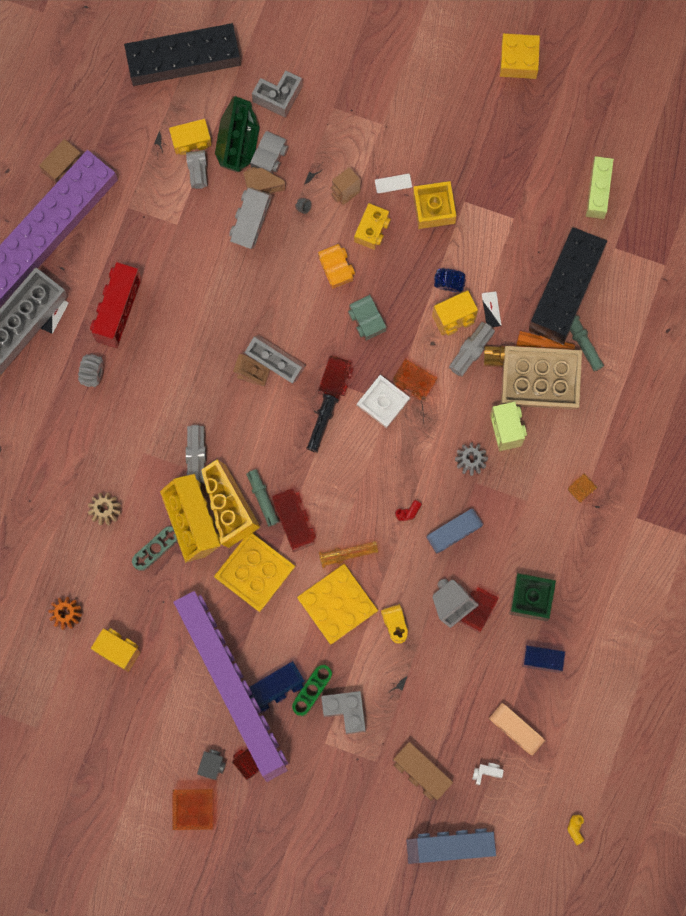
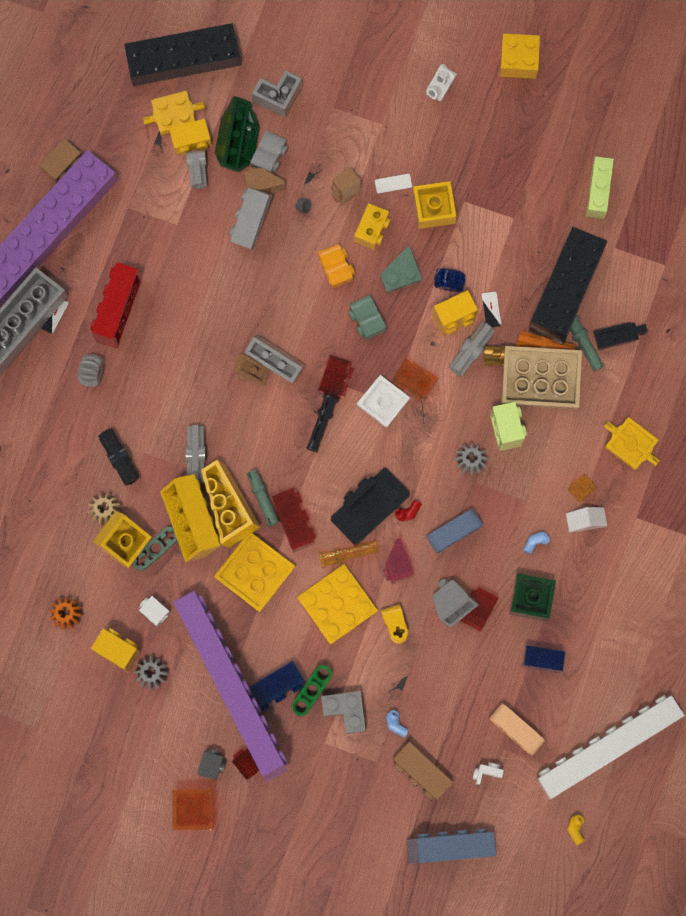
(118, 457): none -> black piece
(121, 539): none -> yellow brick
(146, 668): none -> light grey gear
(154, 611): none -> white brick
(172, 111): none -> yellow plate
(369, 505): none -> black bracket
(394, 724): none -> light blue arm
(398, 564): none -> clear pink slope
(401, 272): none -> sand green wing
(441, 83): none -> white hips
(537, 538): none -> light blue arm
(586, 519): none -> white slope
(609, 747): none -> white brick
(618, 335): none -> black hinge
(631, 443): none -> yellow plate

